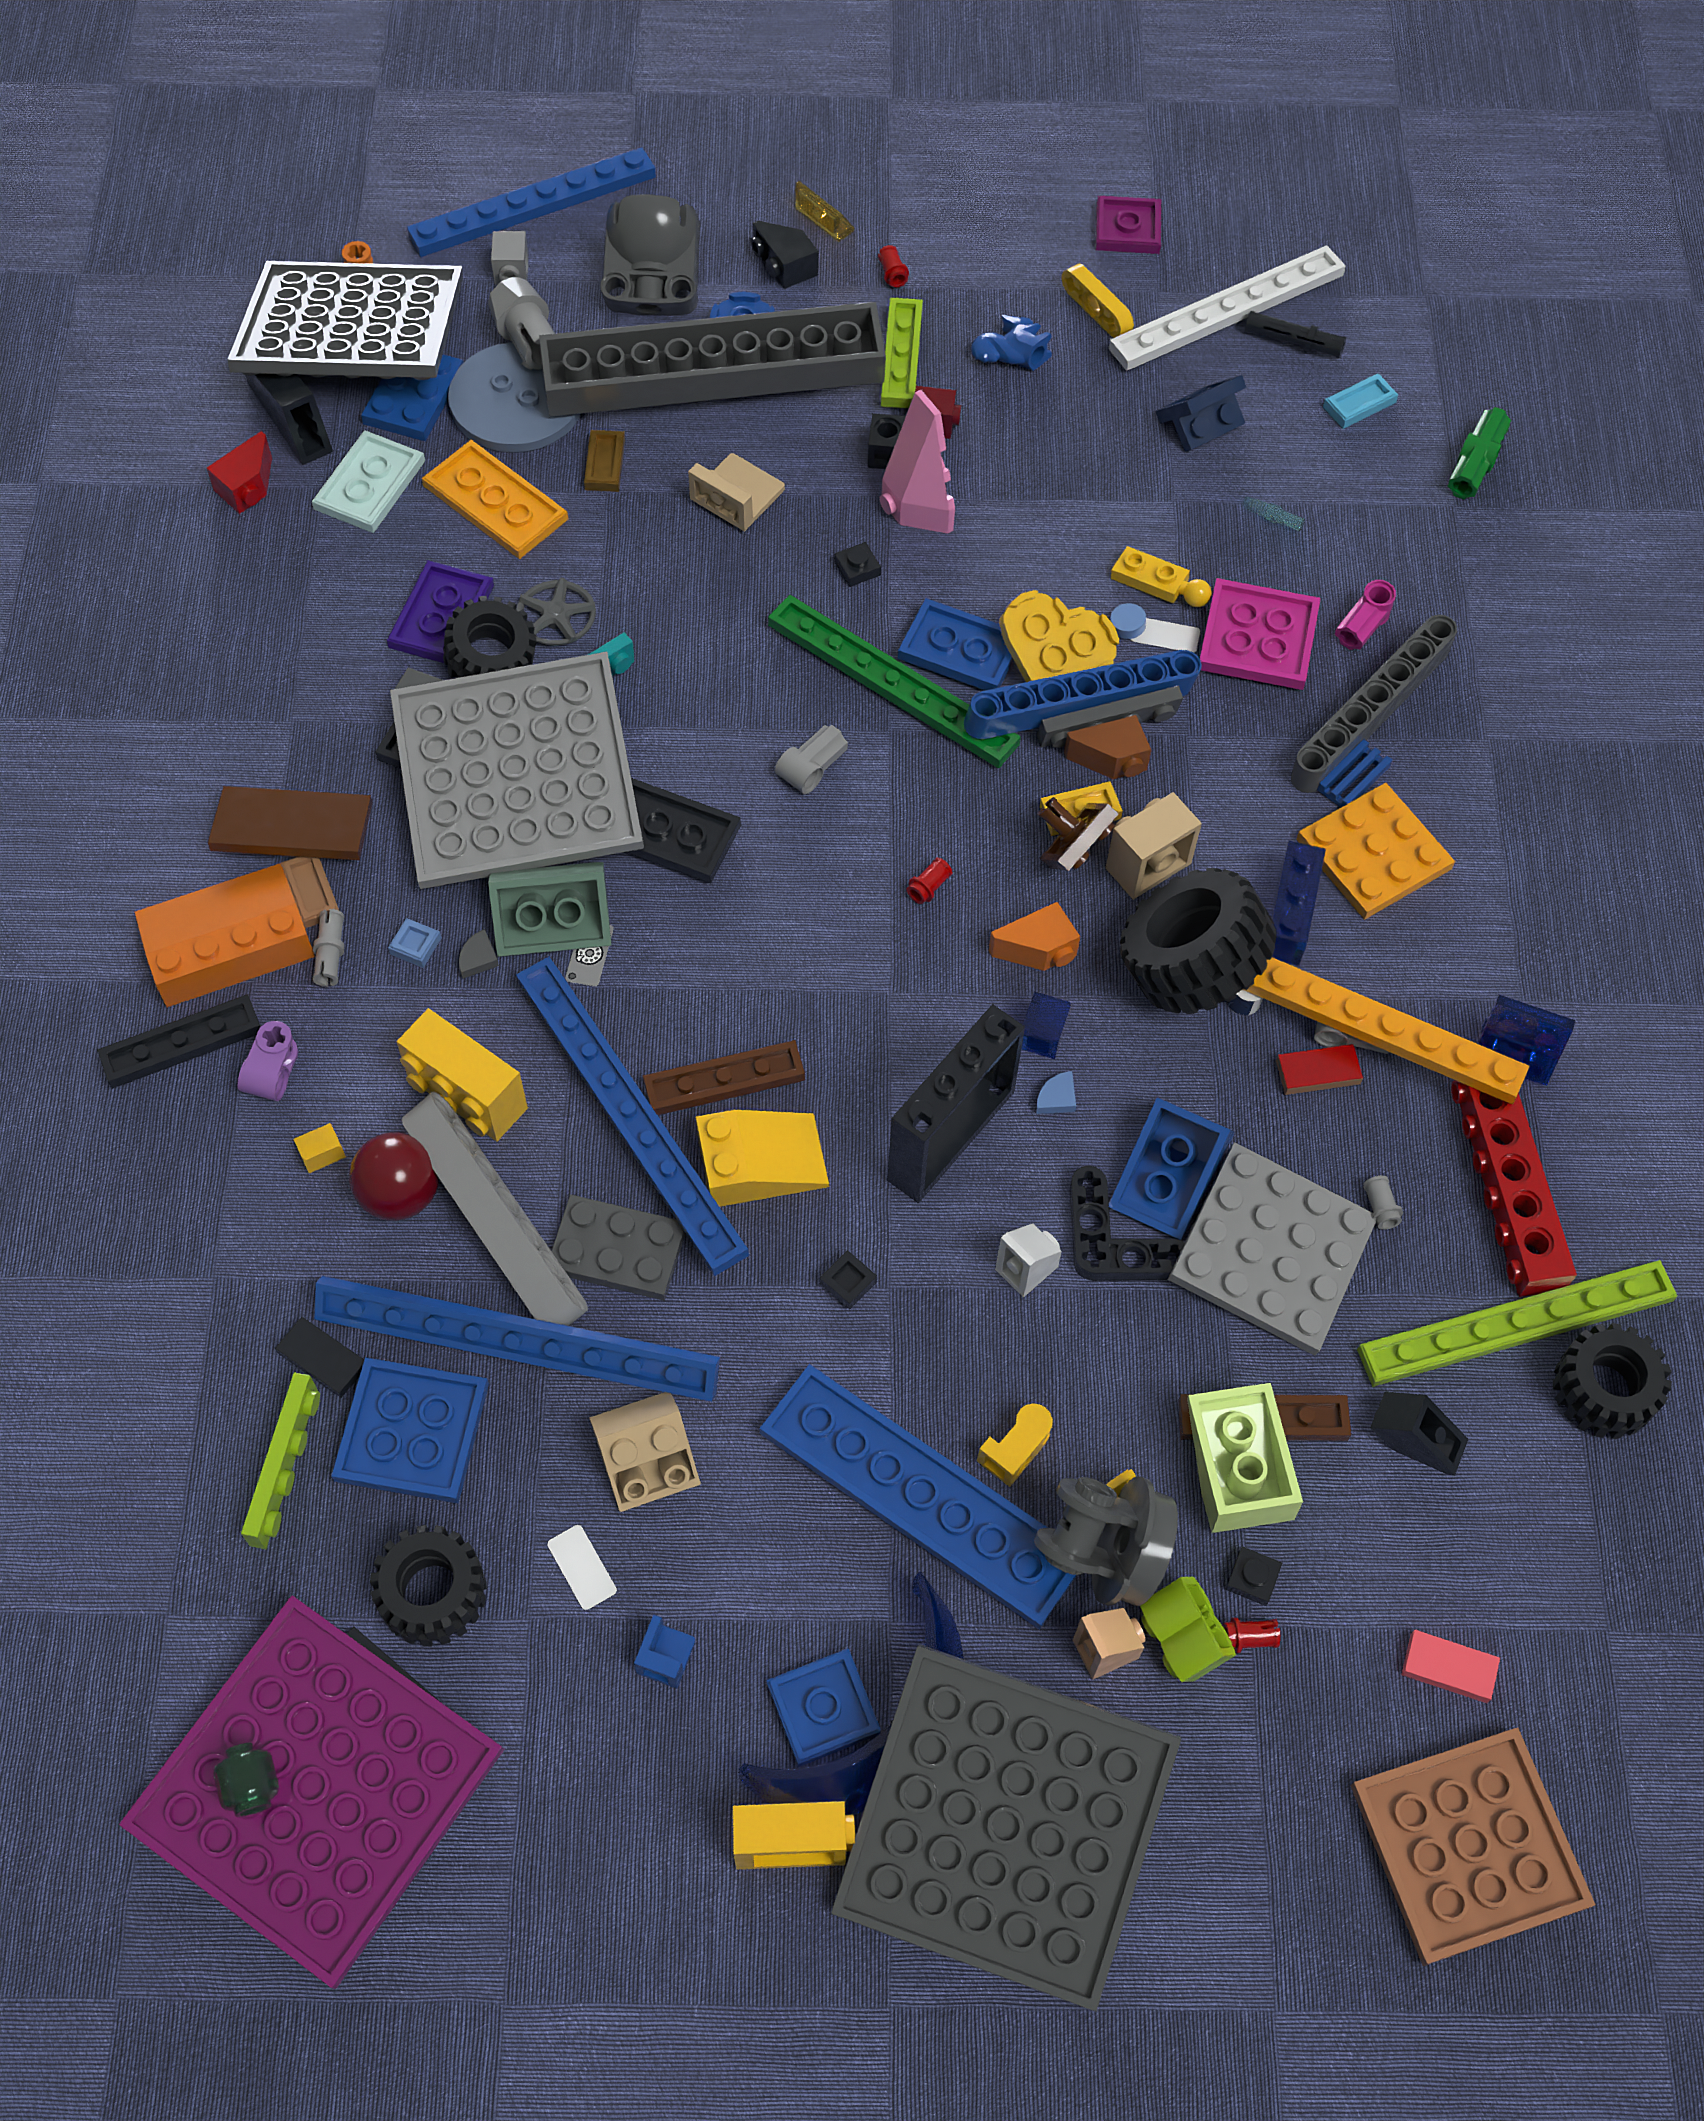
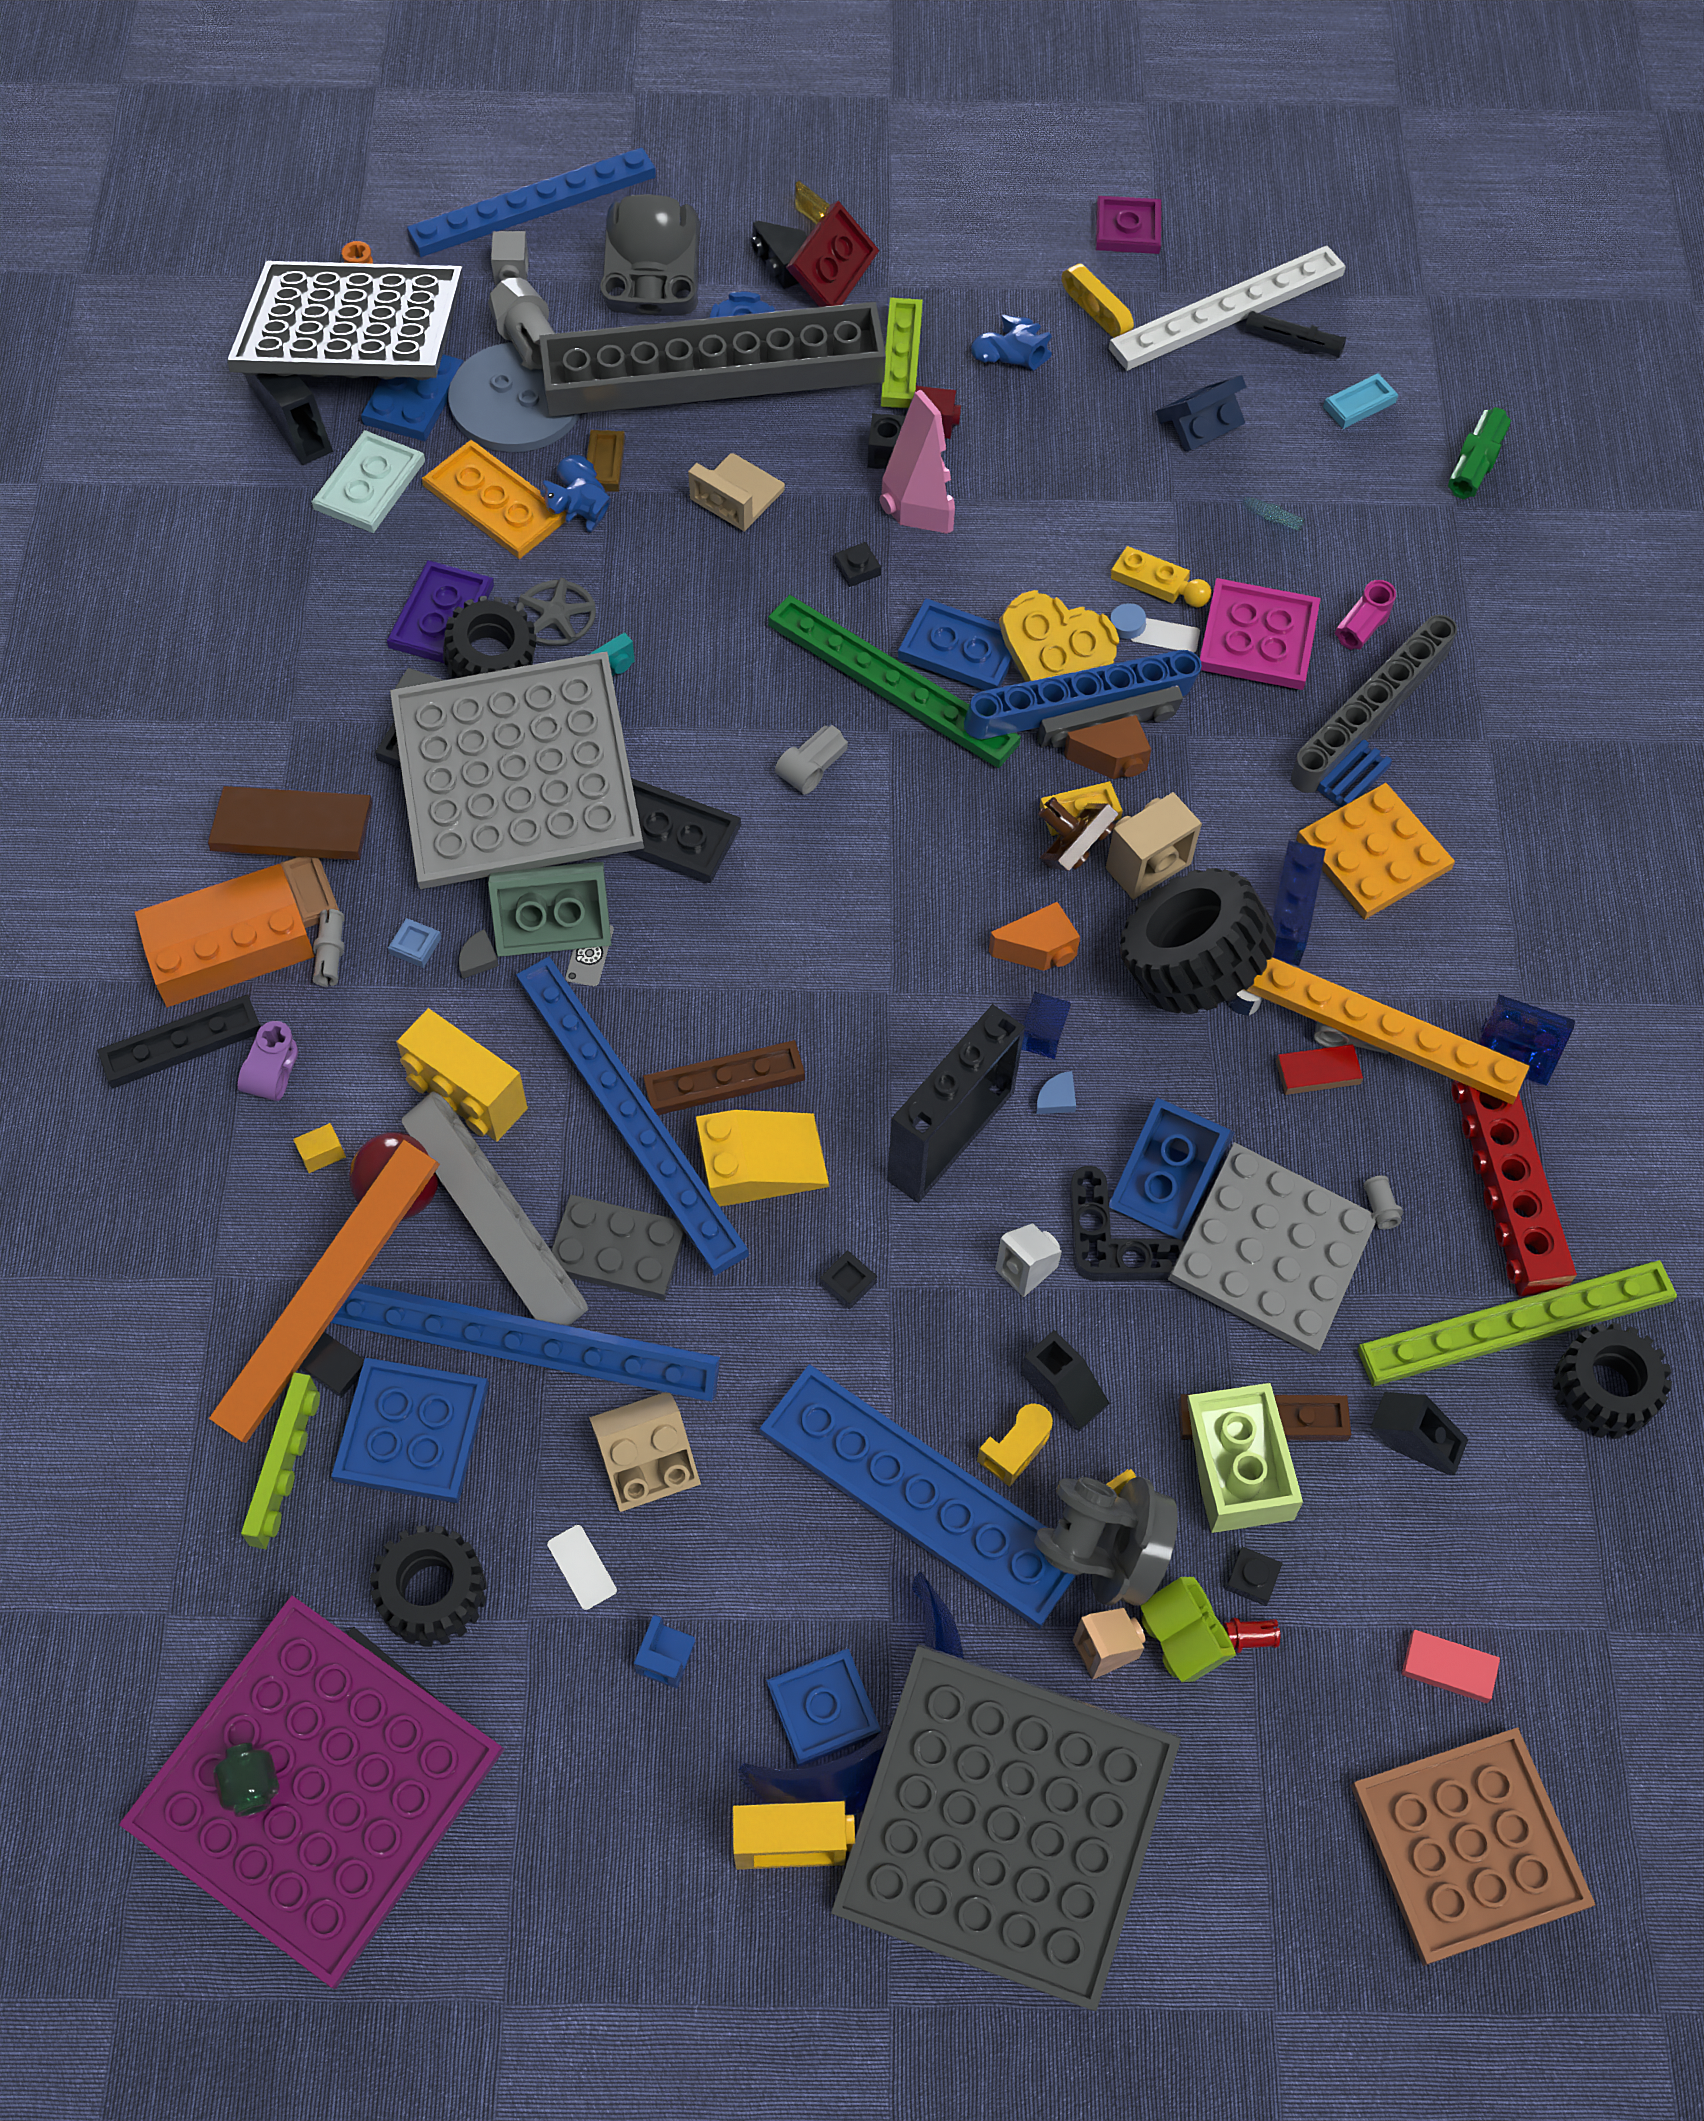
(243, 473): red slope -> none
(324, 1292): none -> orange tile
(581, 496): none -> blue animal
(833, 257): none -> dark red tile
(895, 272): red pin -> none
(922, 888): red pin -> none
(1064, 1380): none -> black slope

